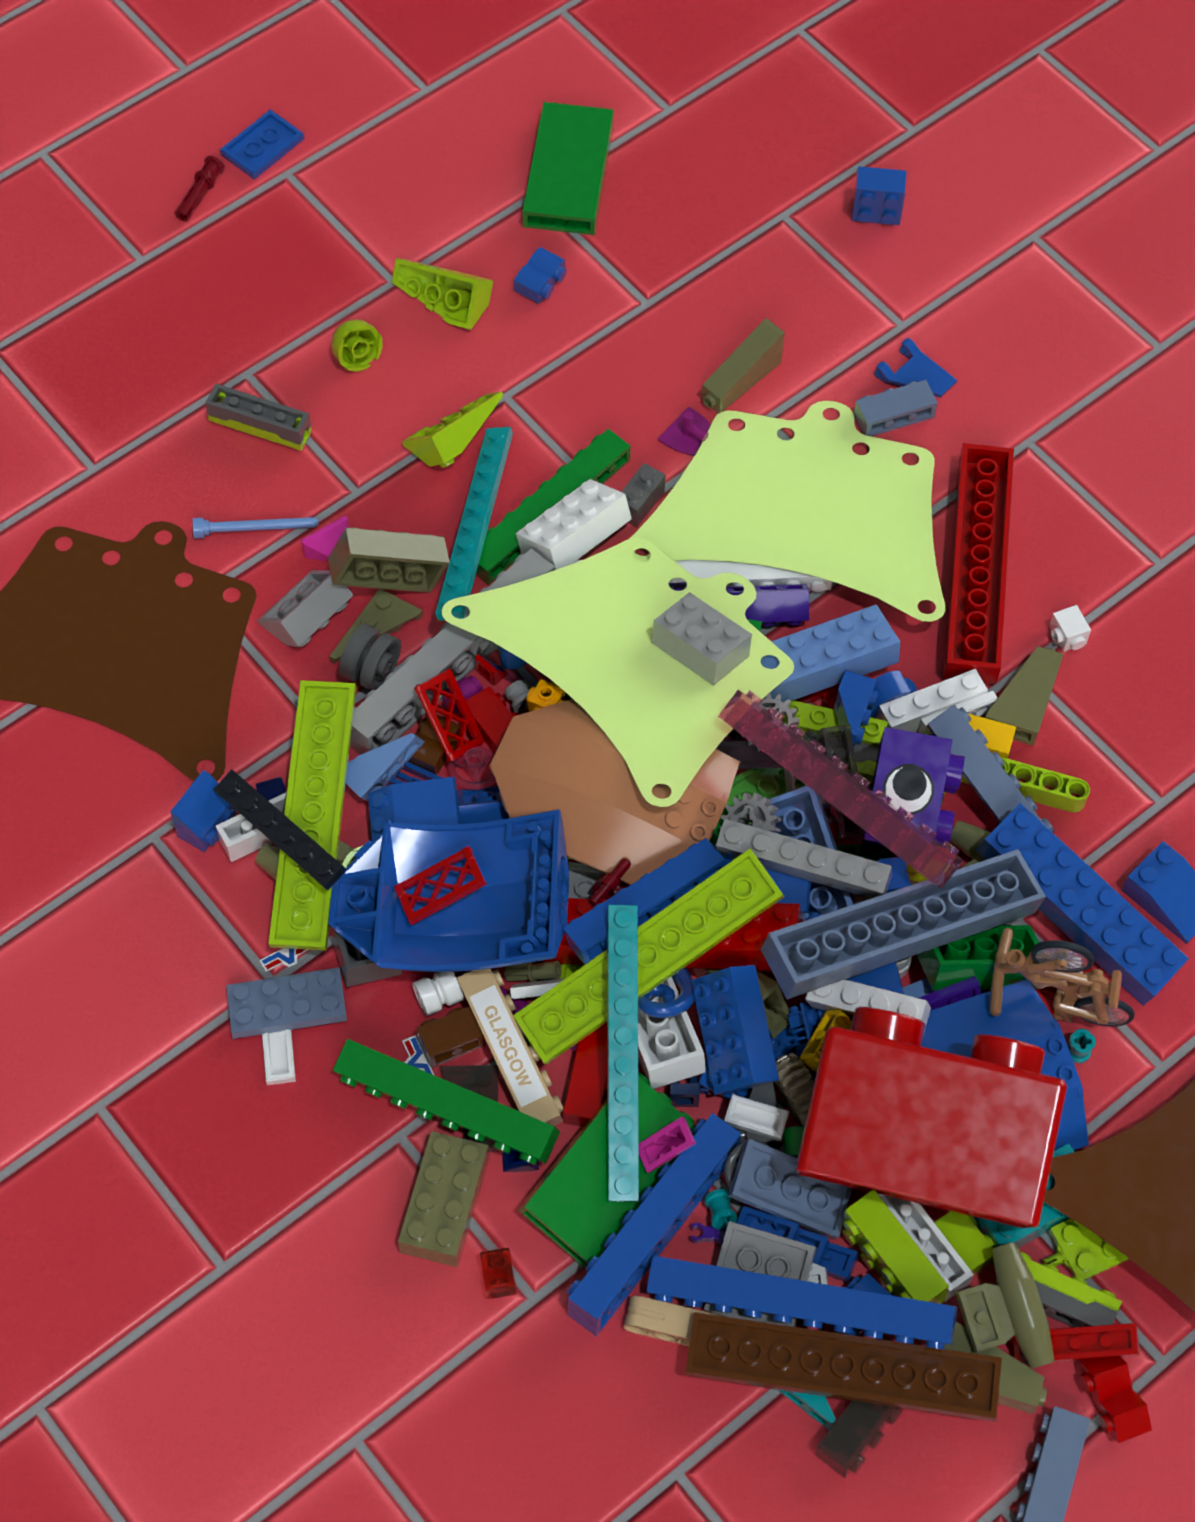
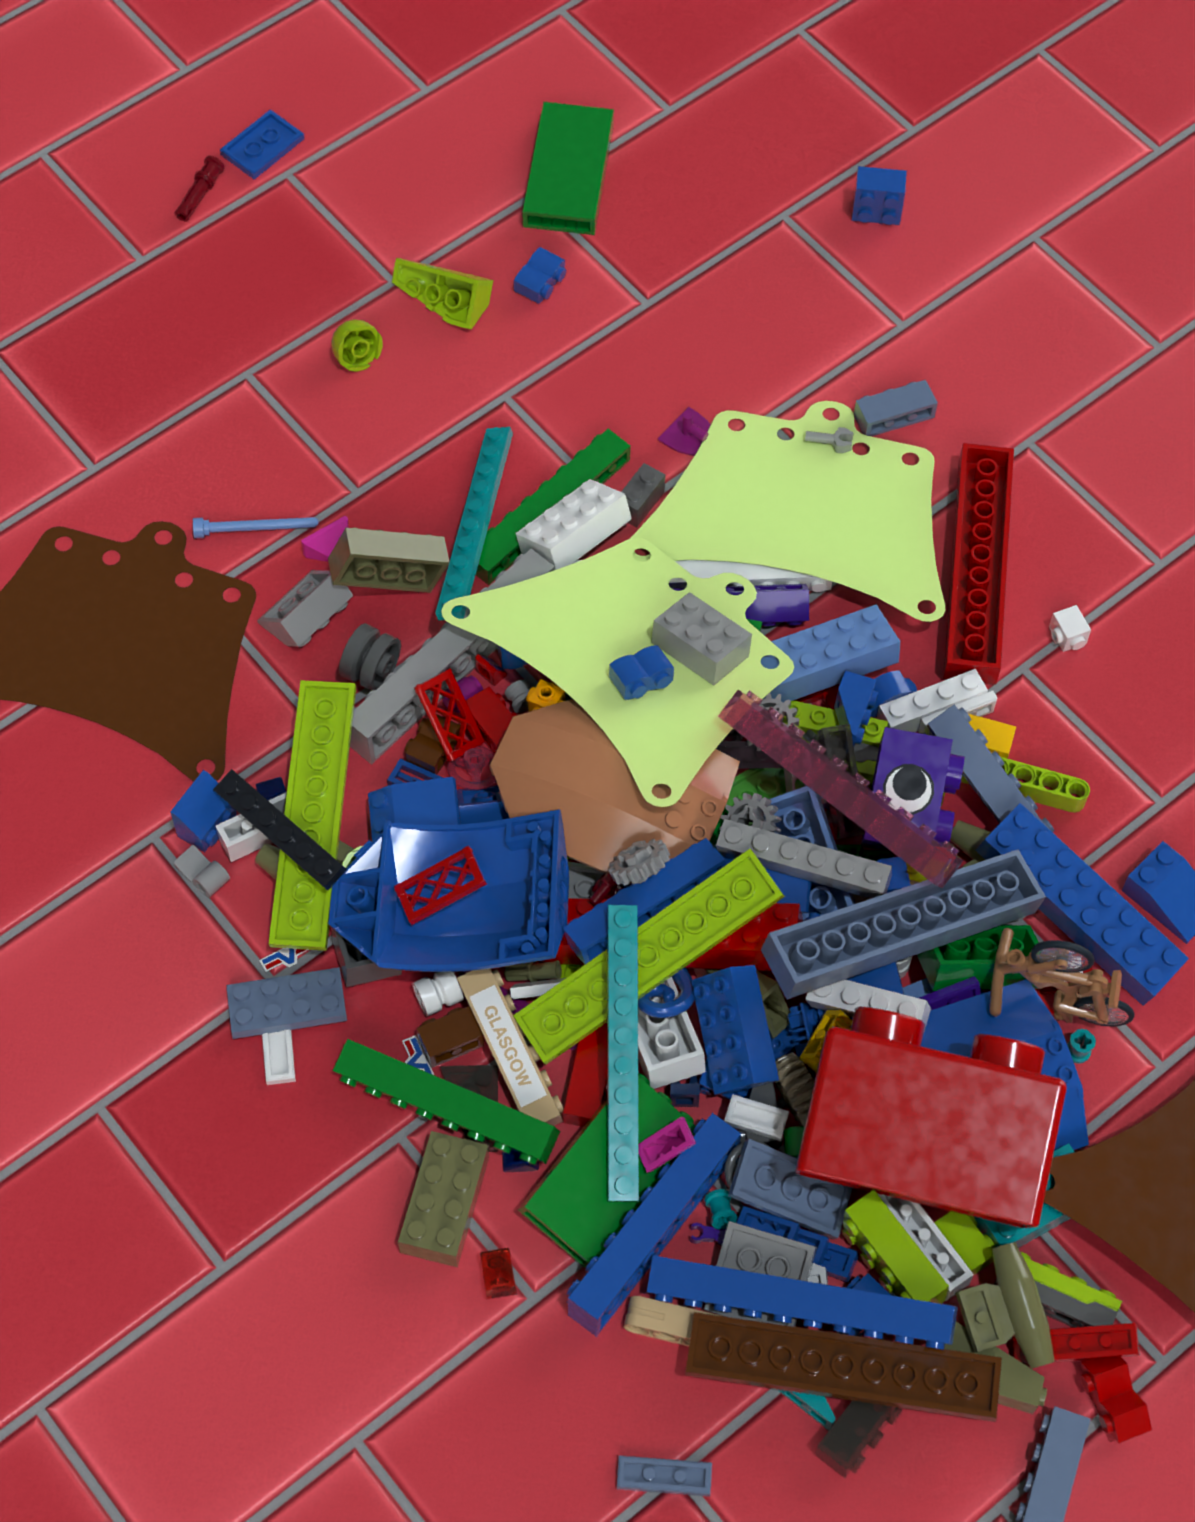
(202, 873): none -> light grey panel
(258, 417): dark grey piece -> none
(380, 765): medium blue slope -> none
(382, 612): olive wing -> none
(450, 437): lime wedge -> none
(639, 862): none -> light grey gear
(641, 672): none -> blue brick
(664, 1476): none -> sand blue tile
(744, 367): olive slope -> none
(834, 439): none -> light grey bar
(917, 369): blue flag -> none
(1027, 695): olive slope -> none
(1082, 1250): lime plate -> none

